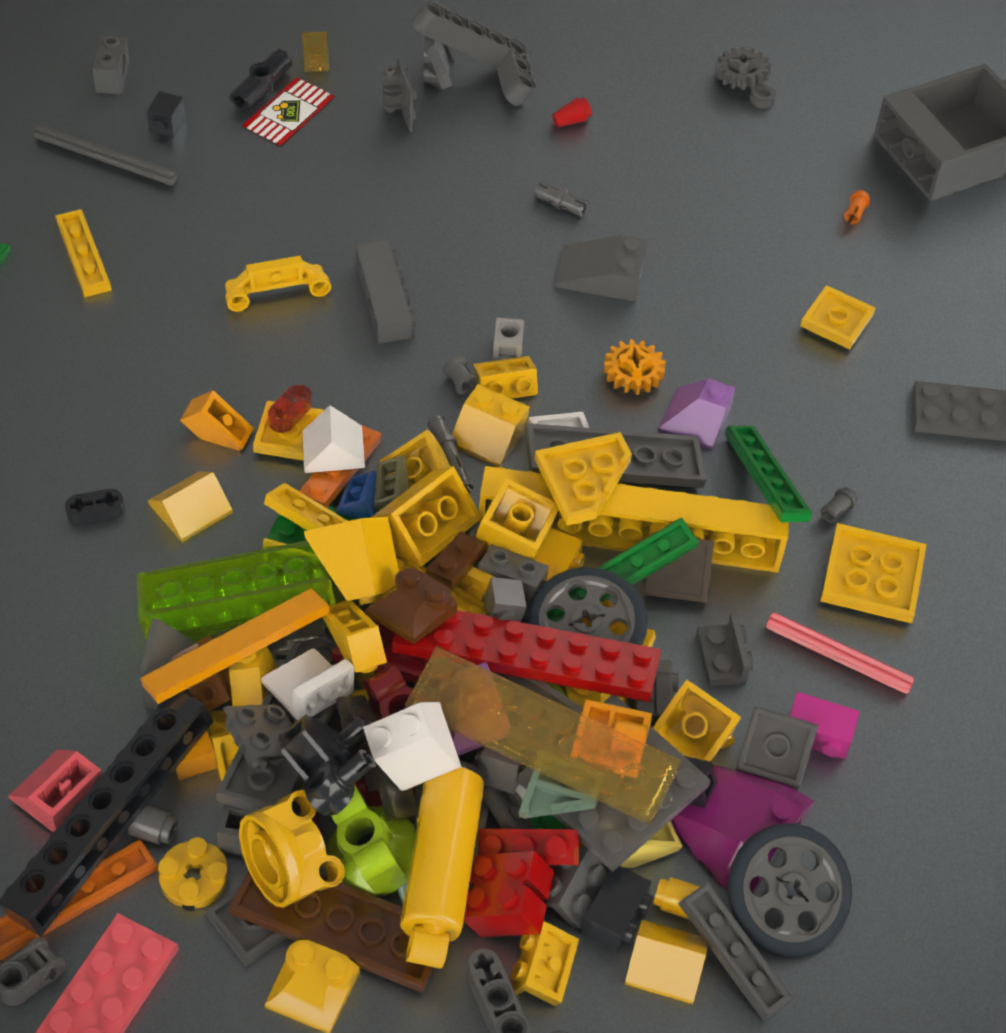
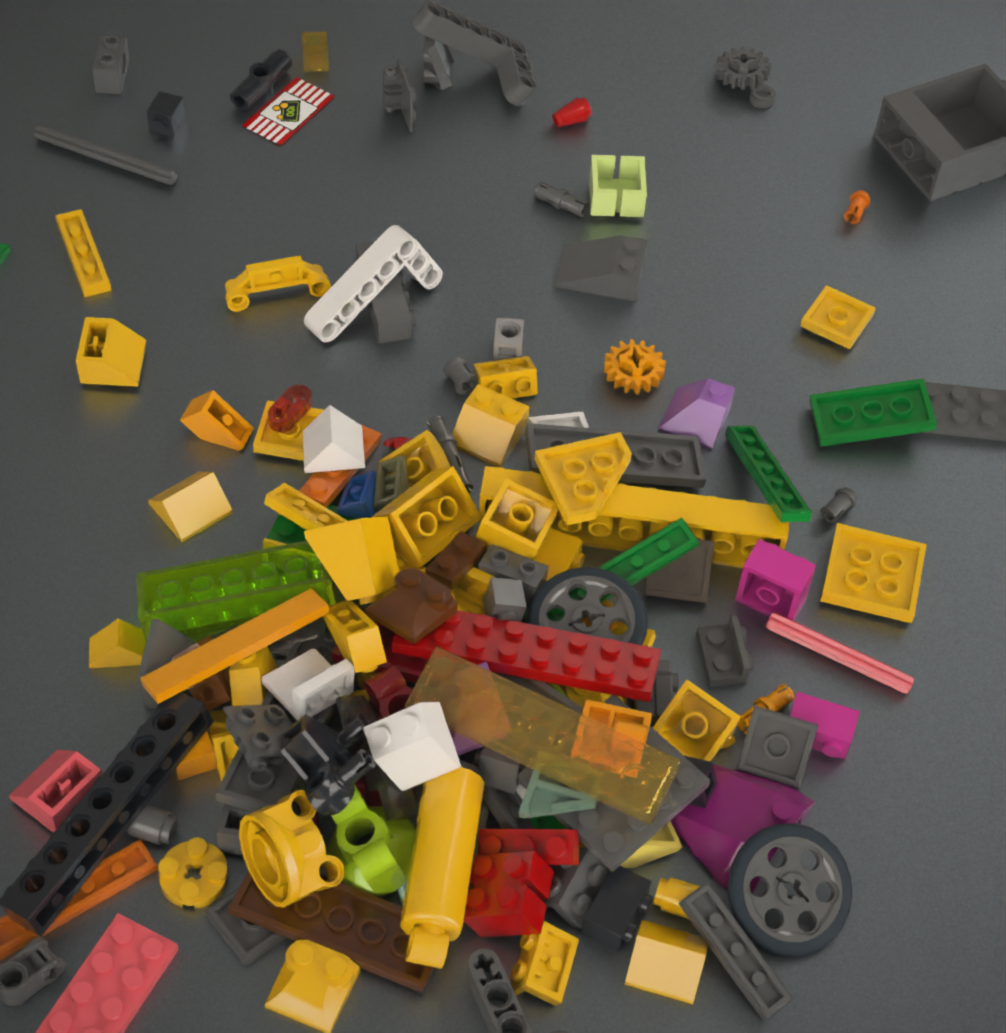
(94, 506): black beam -> none
(109, 353): none -> yellow slope
(117, 646): none -> yellow slope
(367, 277): none -> white beam
(396, 441): none -> red plant
(620, 195): none -> yellowish green piece
(774, 701): none -> light orange pin
(775, 581): none -> dark pink brick
(872, 412): none -> green plate

